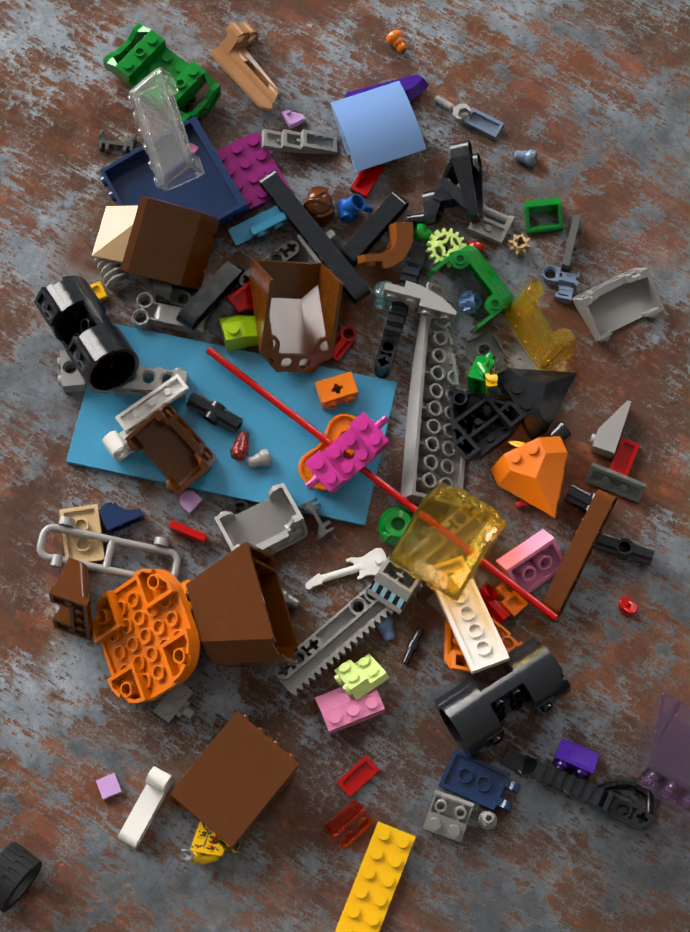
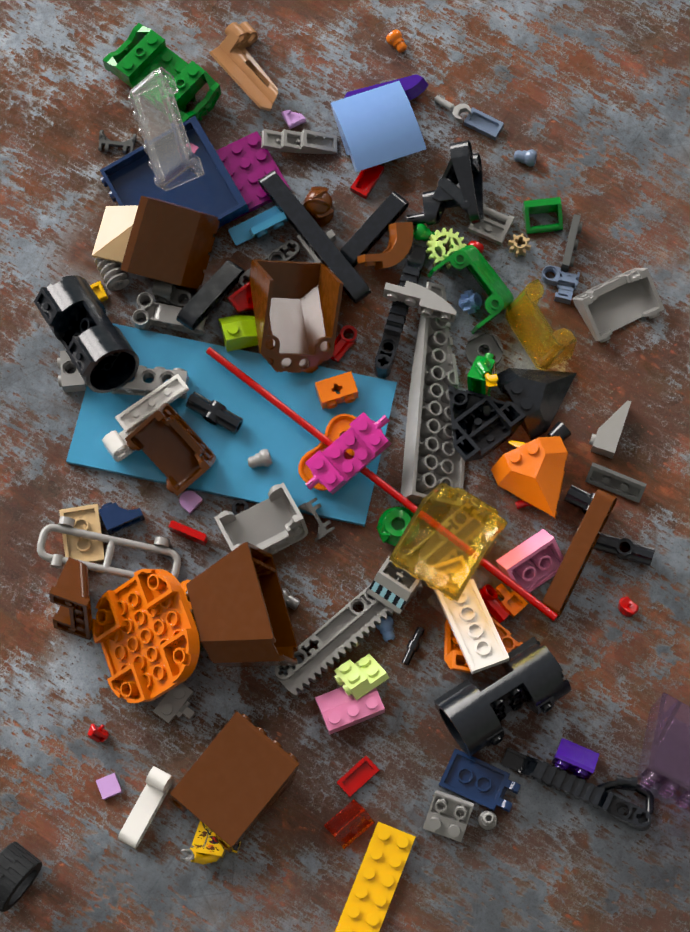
(98, 733): none -> red piece
(240, 447): clear red cone -> none
(351, 206): blue piece -> none
(364, 565): white piece -> none
(377, 296): clear light blue head -> none
(624, 456): red tile -> none

